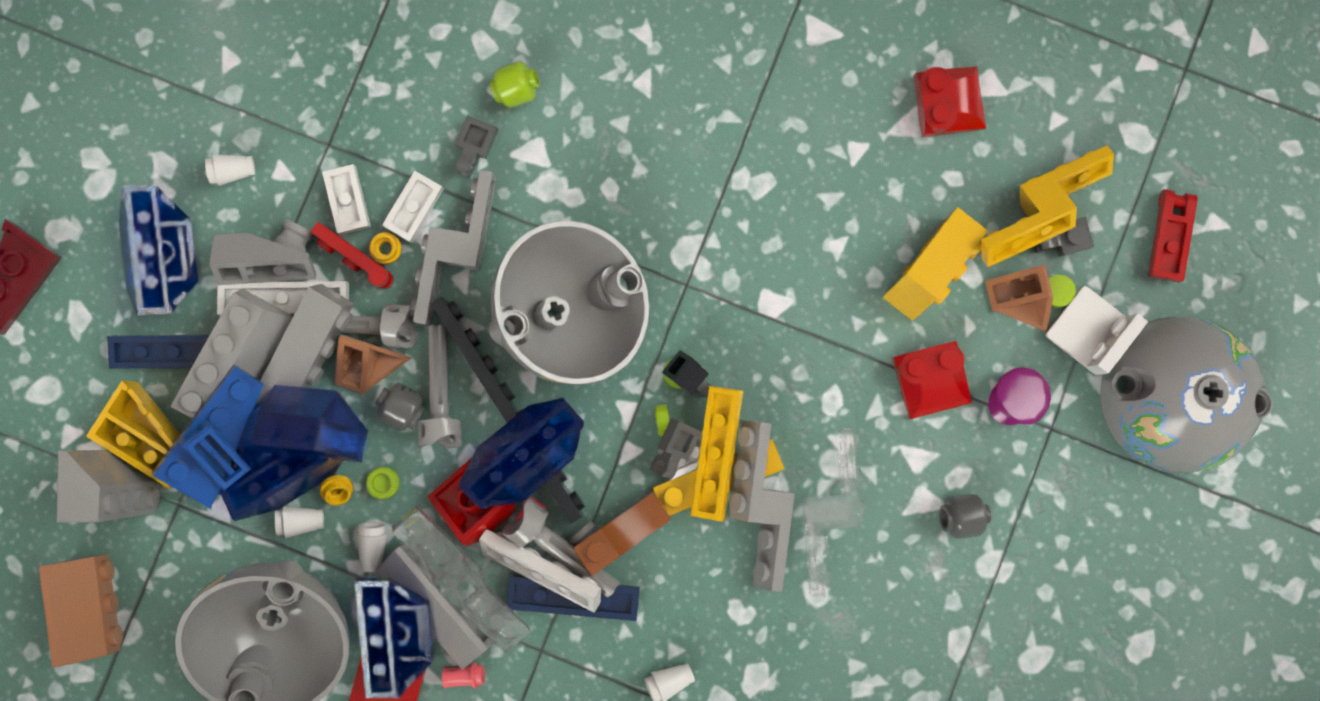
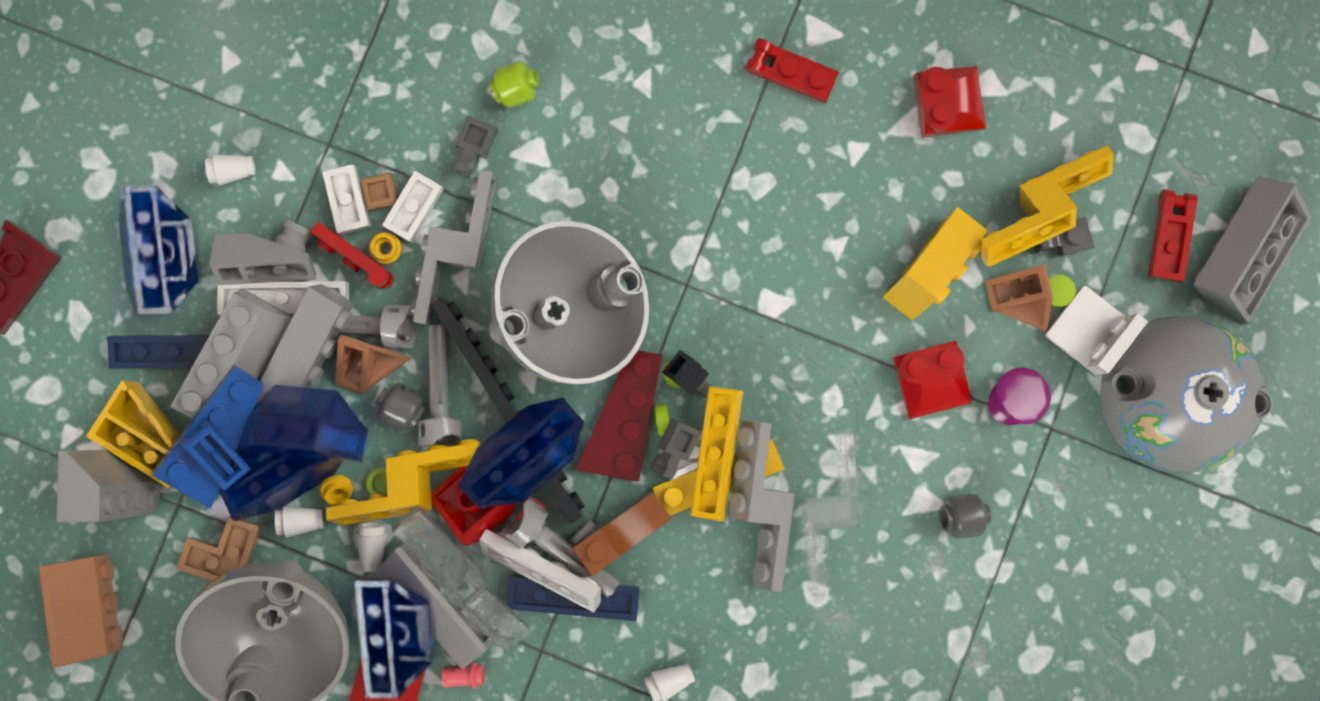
(213, 560): none -> medium nougat plate
(379, 191): none -> medium nougat tile
(406, 484): none -> yellow bracket
(623, 426): none -> dark red wing
(792, 71): none -> red plate
(1253, 248): none -> light grey slope

